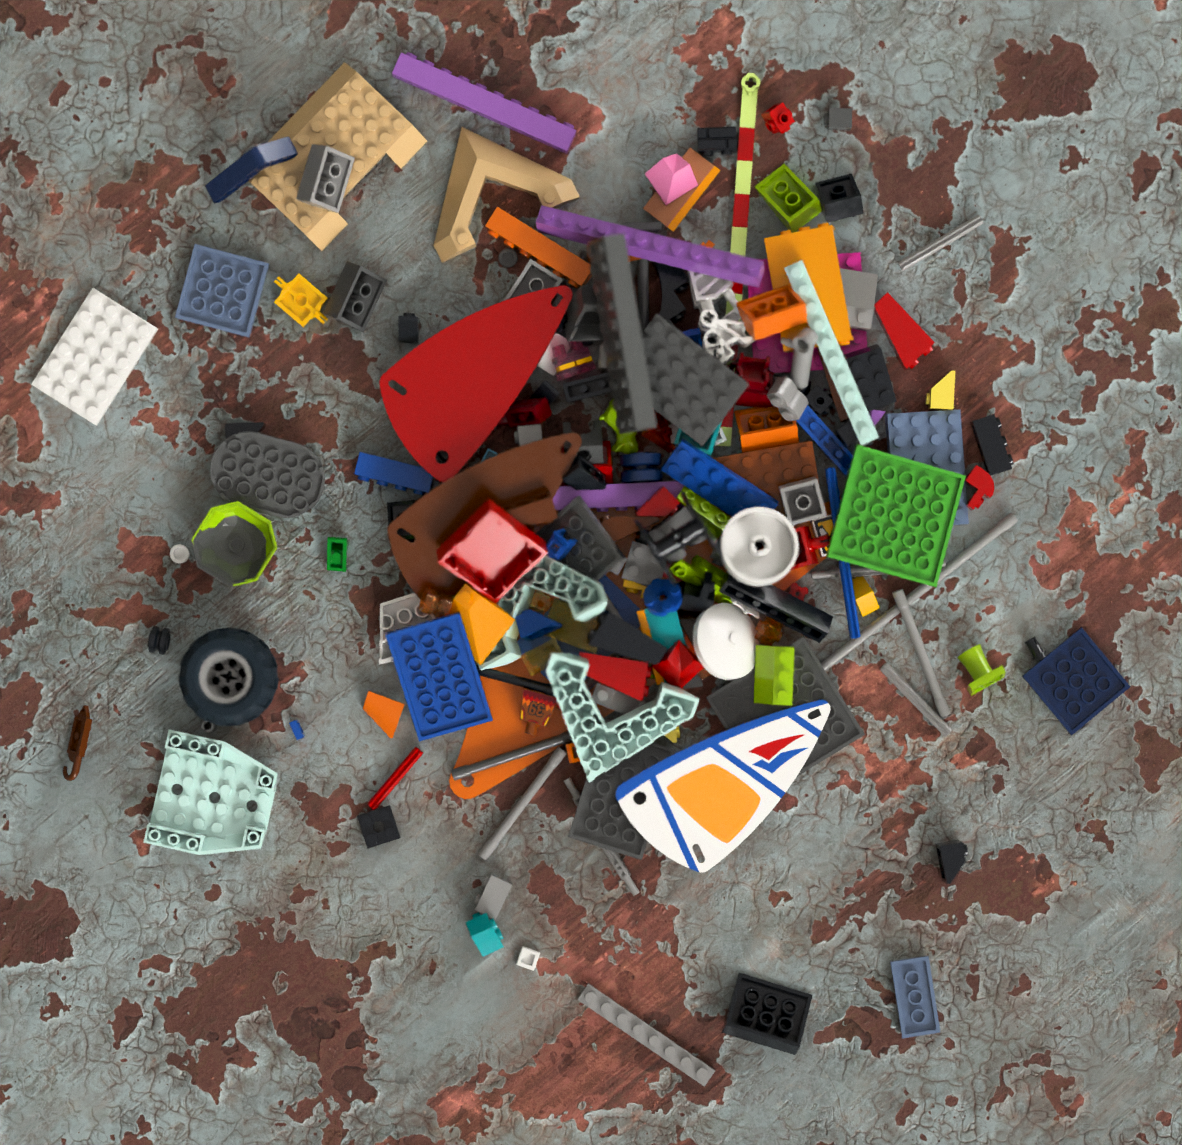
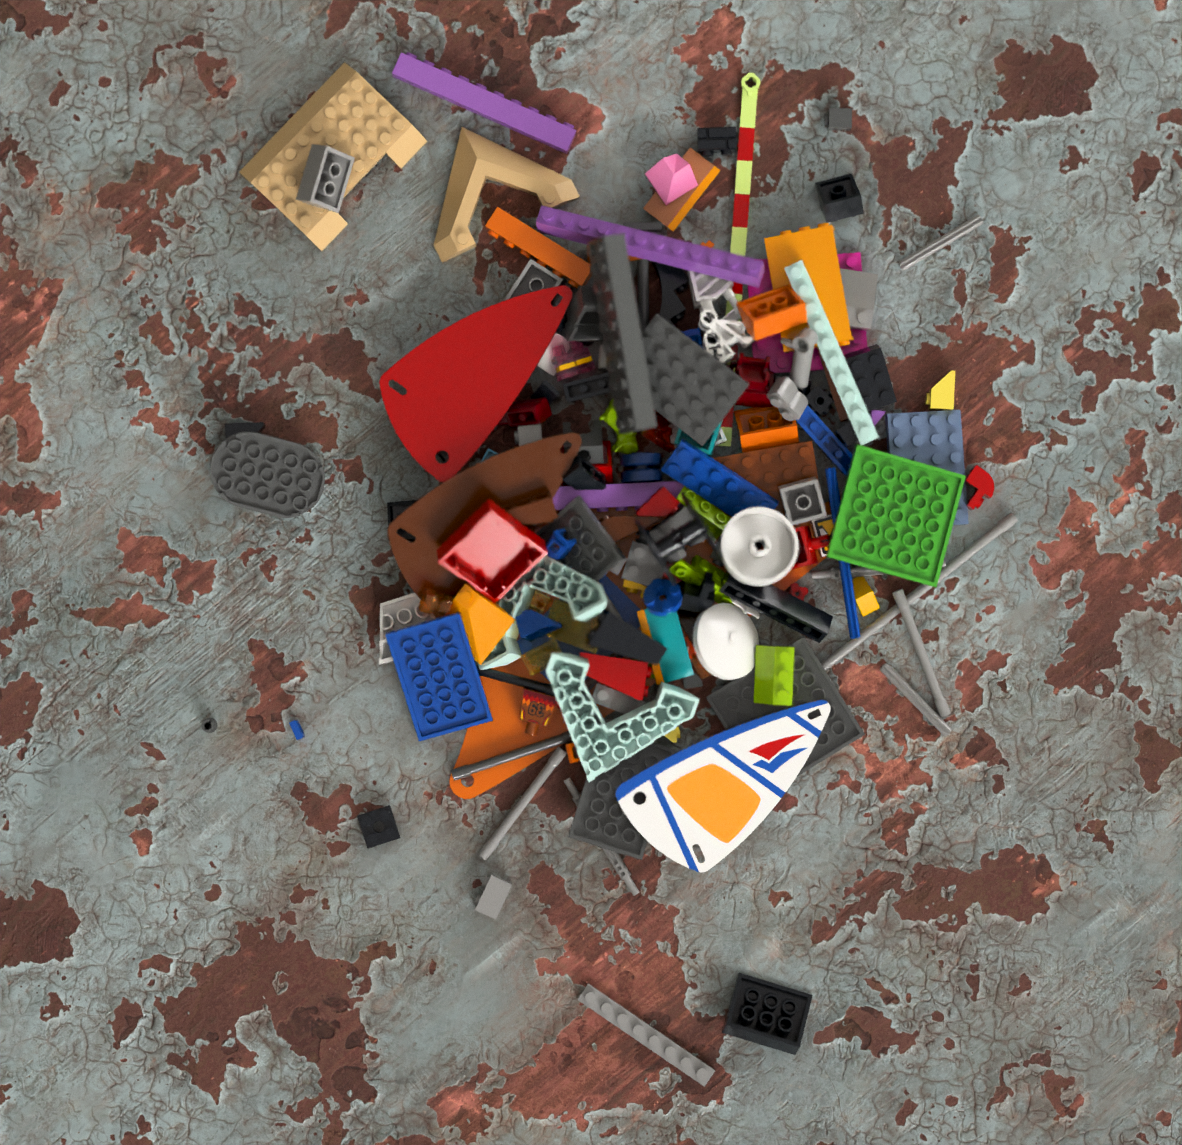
(78, 742): reddish brown plate -> none
(94, 356): white plate -> none
(159, 640): black wheel -> none
(179, 553): white tile -> none
(194, 822): light aqua wedge -> none
(199, 669): black wheel -> none
(222, 290): sand blue plate -> none
(234, 544): dark grey rock -> none
(248, 166): dark blue beam -> none
(301, 300): yellow plate -> none
(337, 554): green slope -> none
(355, 296): dark grey slope -> none
(383, 711): orange slope -> none
(393, 472): blue brick -> none
(394, 779): red axle -> none
(408, 328): black slope -> none
(485, 933): teal brick -> none
(508, 258): dark grey tile -> none
(528, 958): white tile -> none
(678, 665): red slope -> none
(767, 633): clear orange brick -> none
(778, 118): red brick -> none
(789, 198): lime slope -> none
(903, 333): red slope -> none
(915, 996): sand blue plate -> none
(951, 859): black slope -> none
(979, 669): lime plant -> none
(992, 444): black brick -> none
(1035, 649): black pin -> none
(1076, 681): dark blue plate -> none

